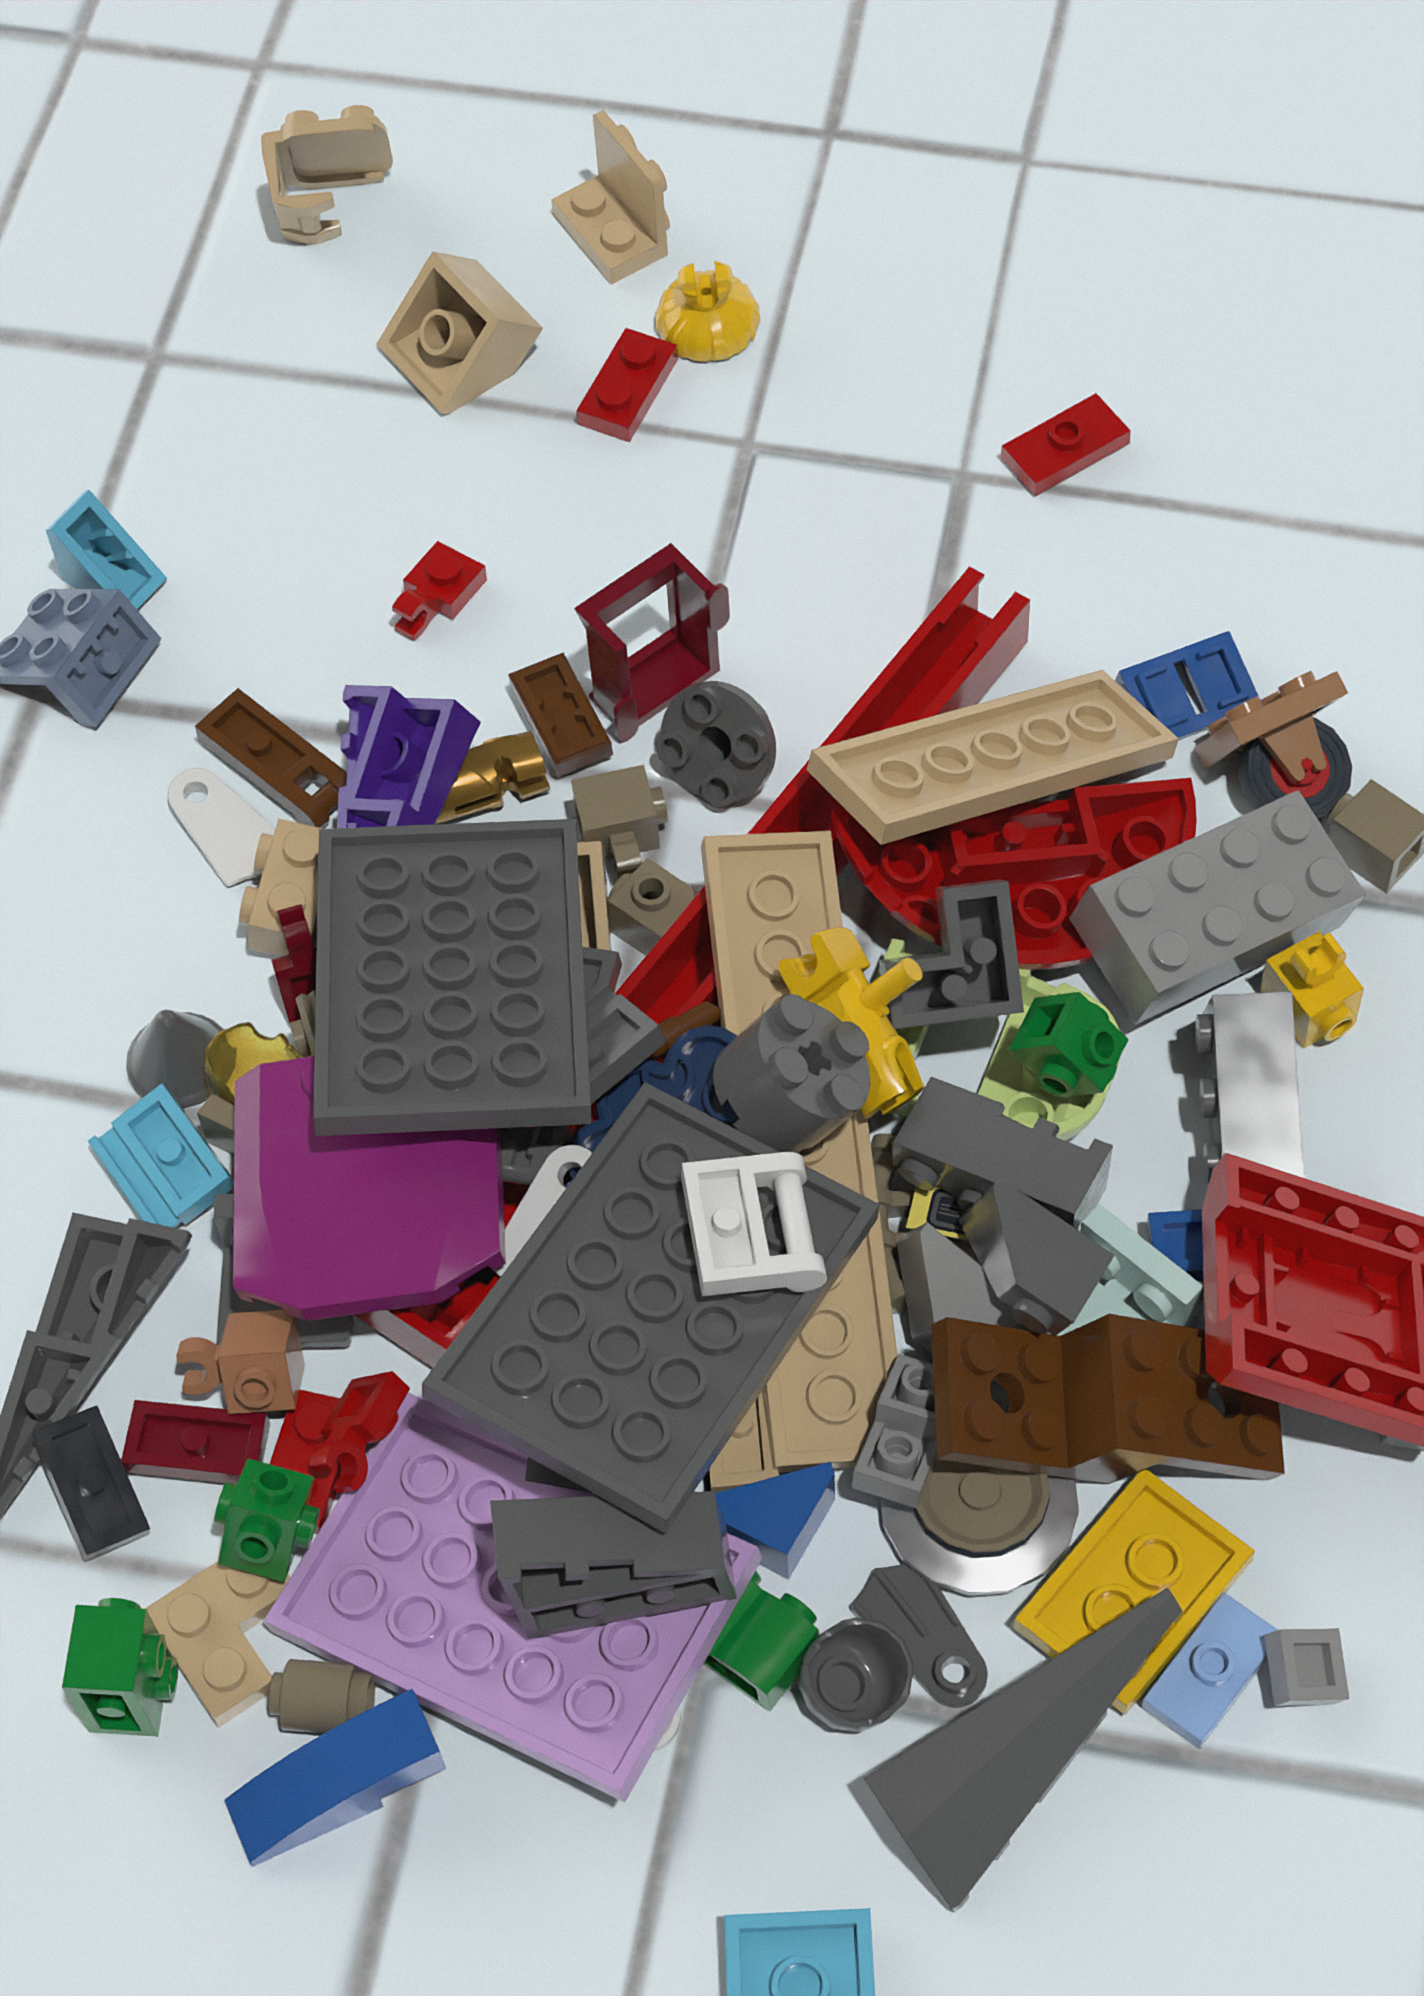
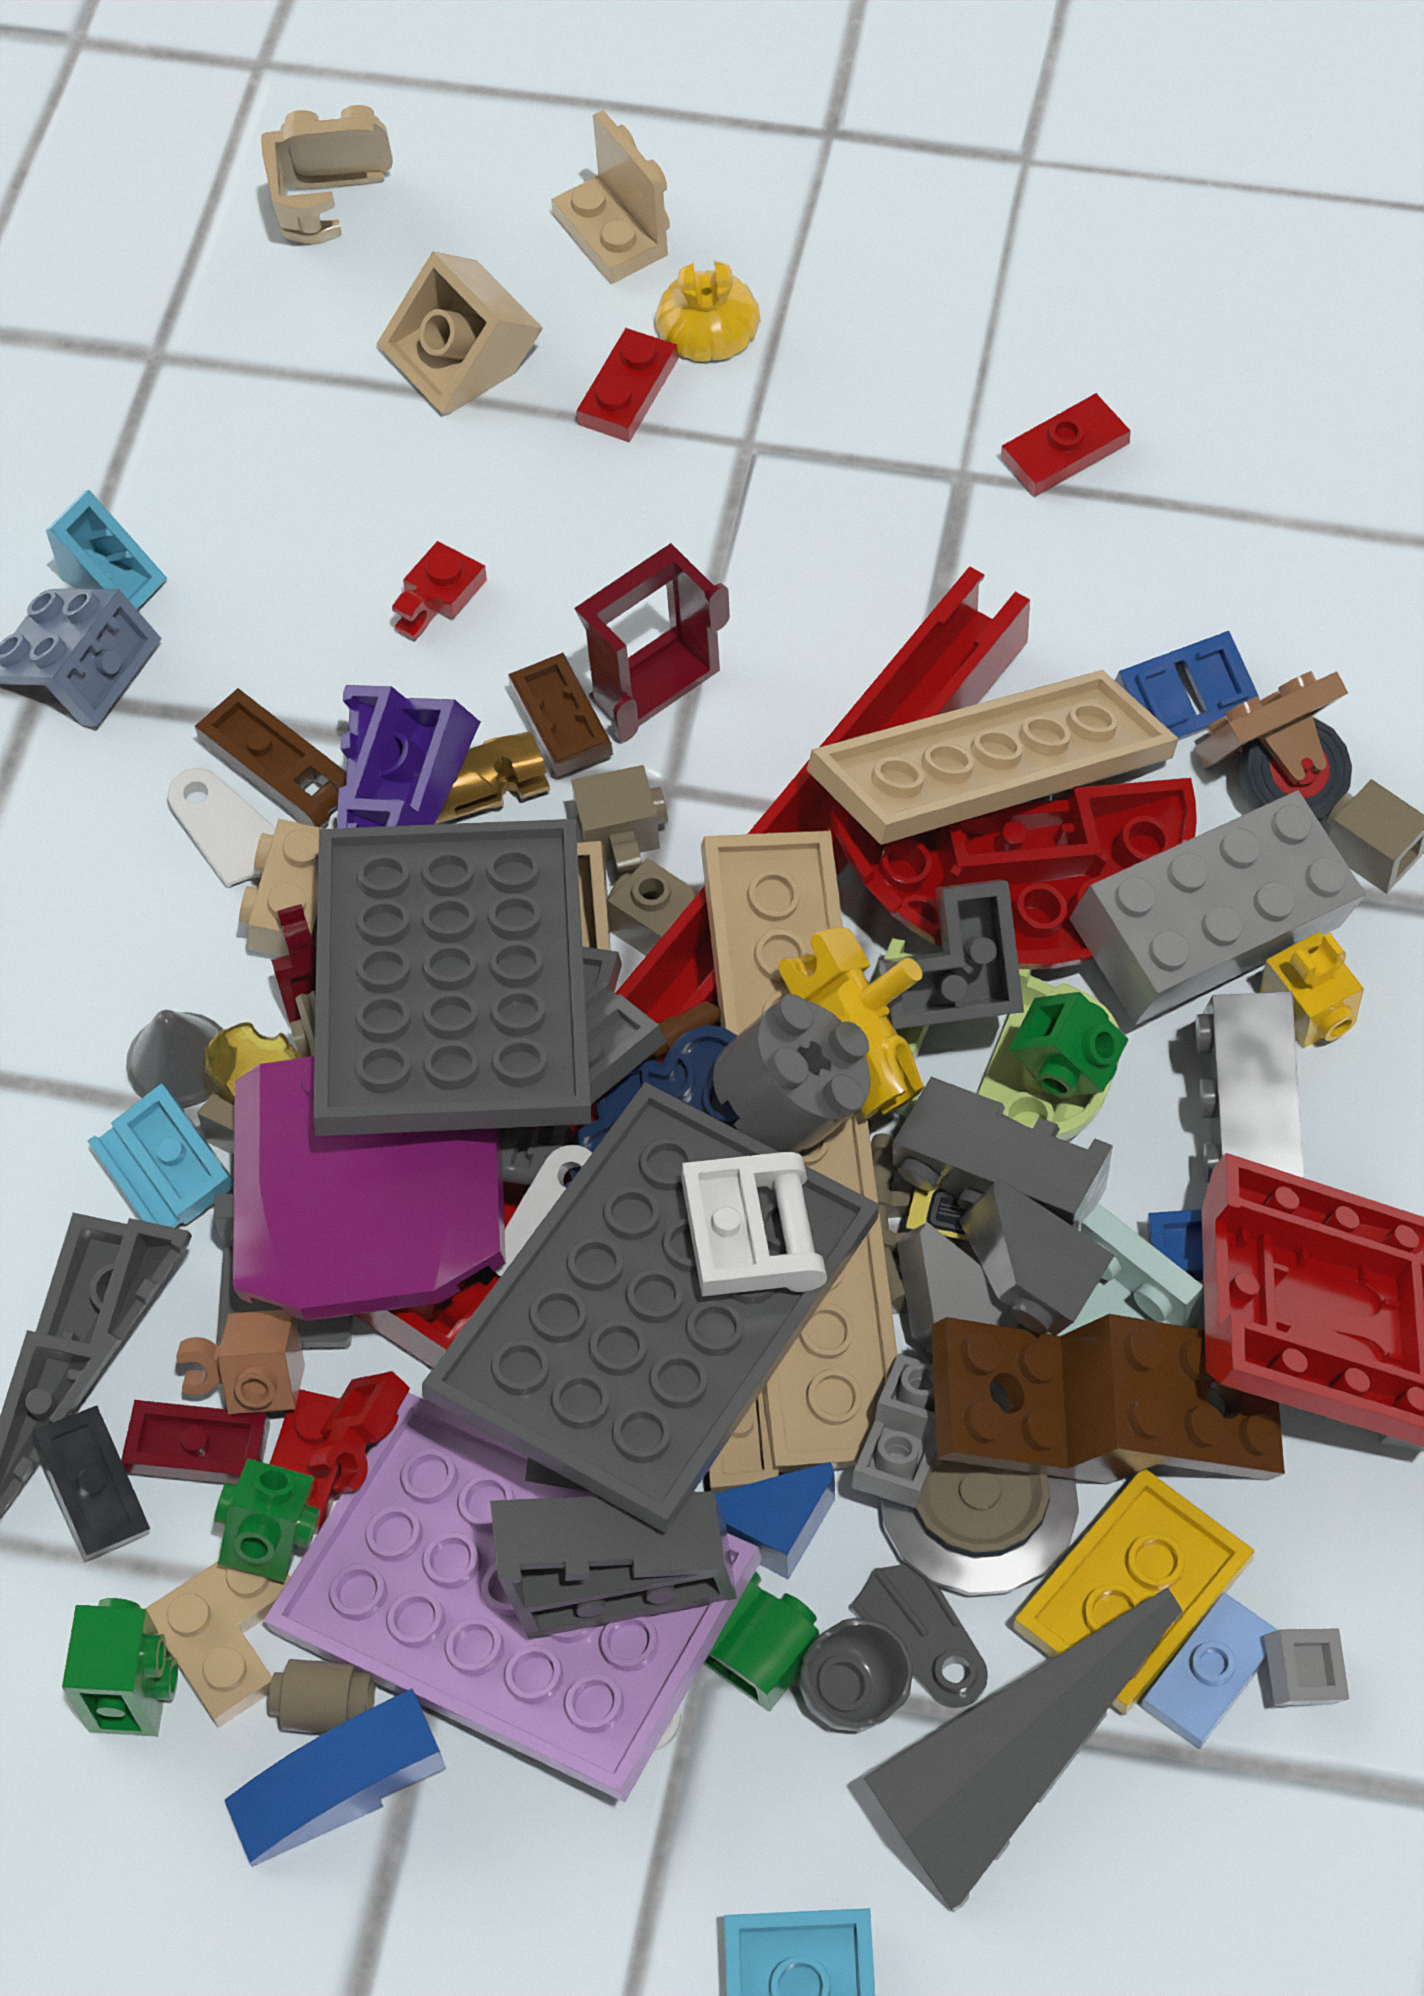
(717, 742): dark grey plate -> none

